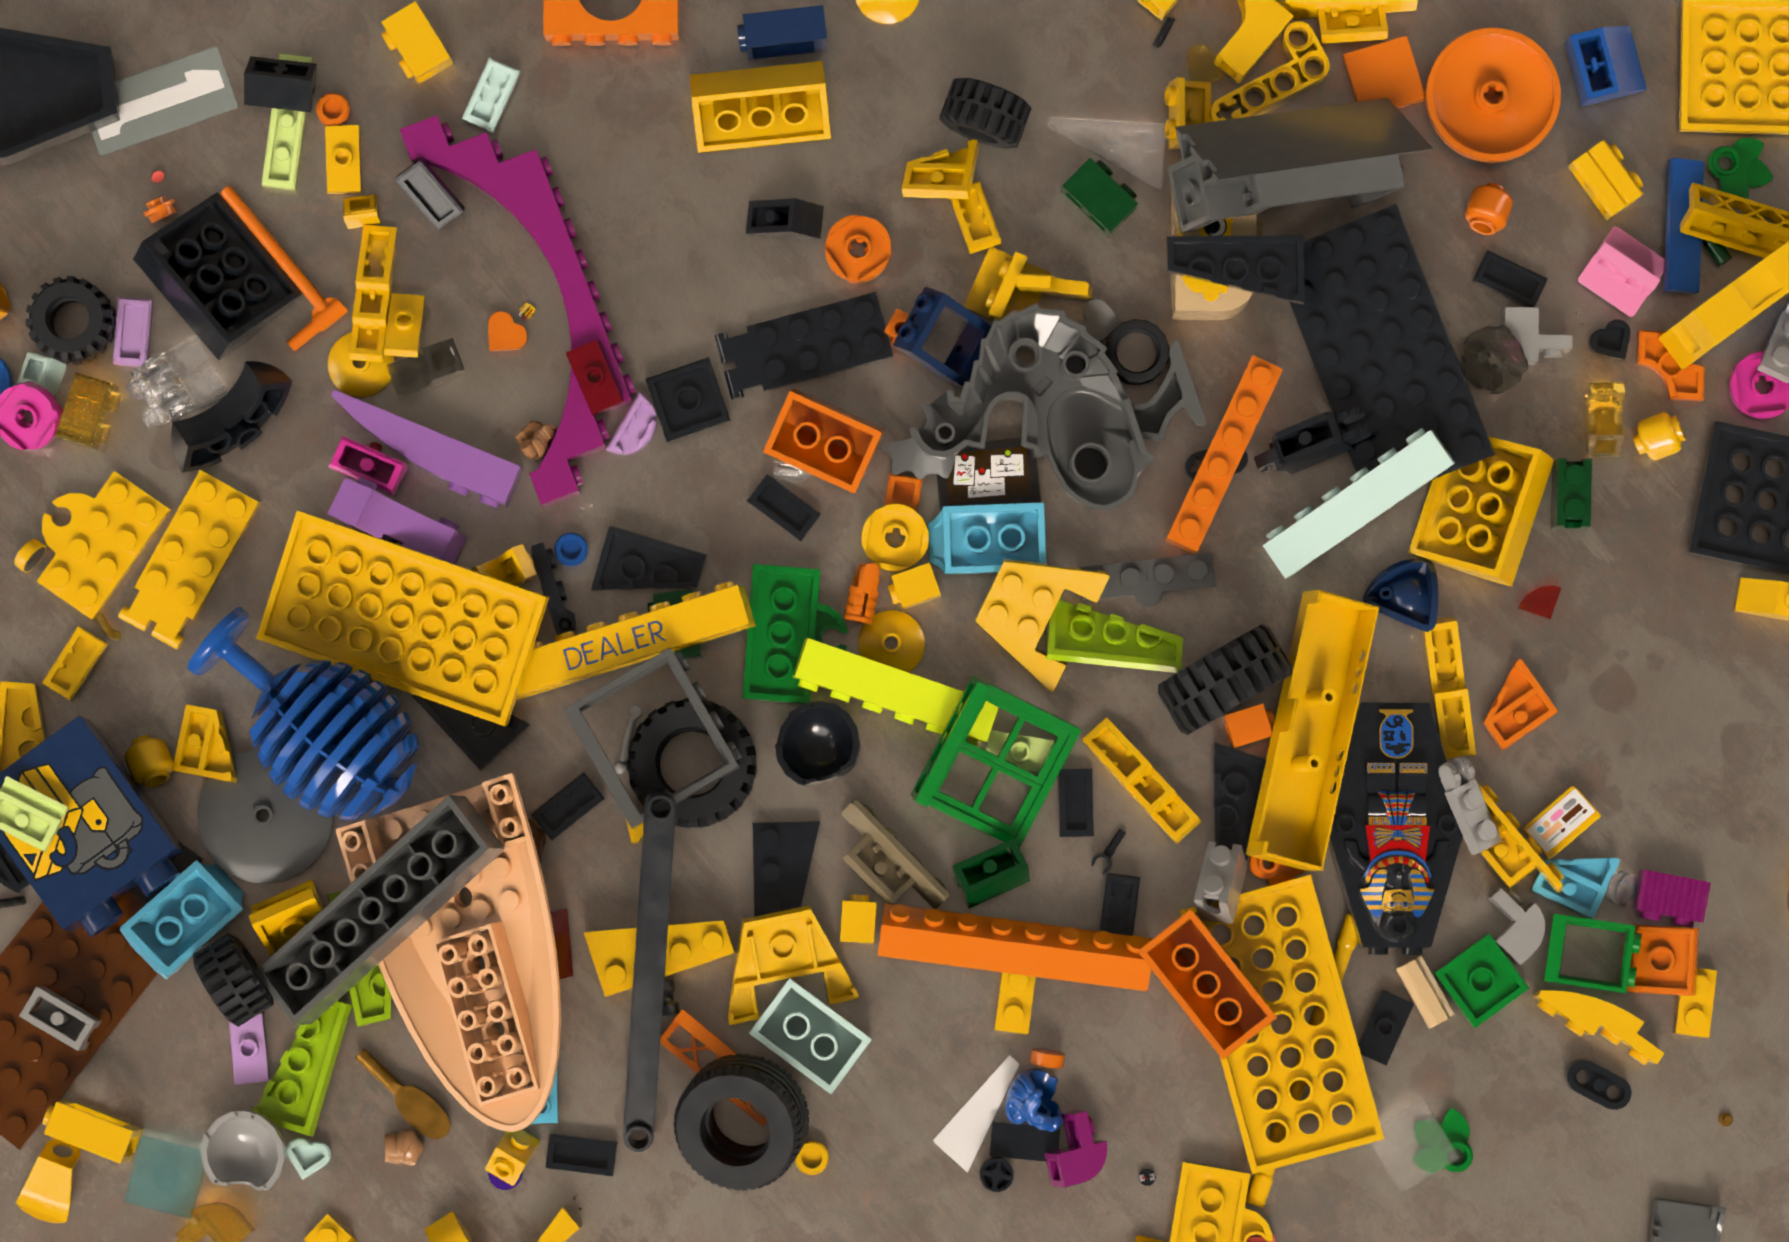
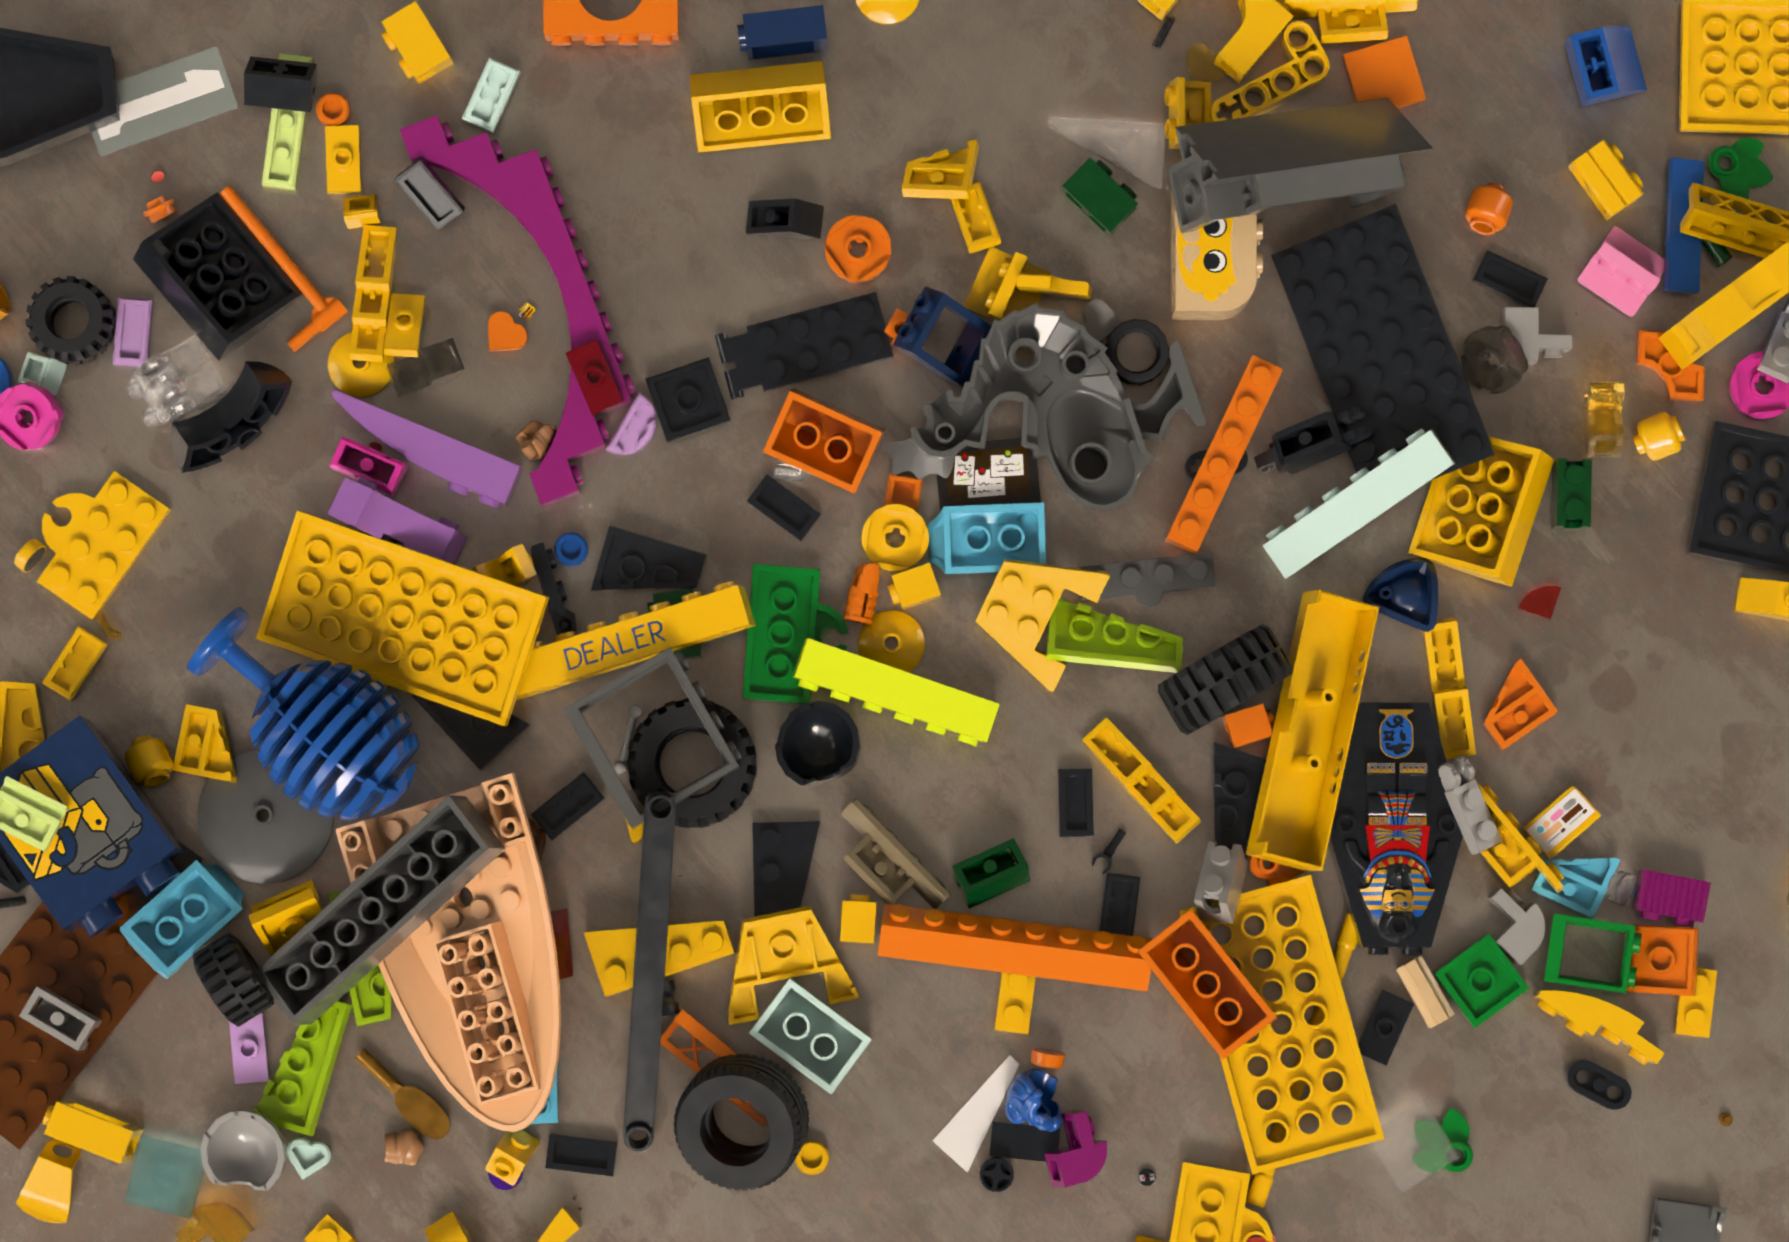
(88, 412): clear yellow brick -> none
(190, 558): yellow hinge -> none
(954, 741): green window -> none
(985, 113): black tyre -> none
(1025, 752): yellowish green plate -> none
(1248, 263): black wing -> none
(1493, 95): orange dish -> none
(1611, 341): black tile -> none

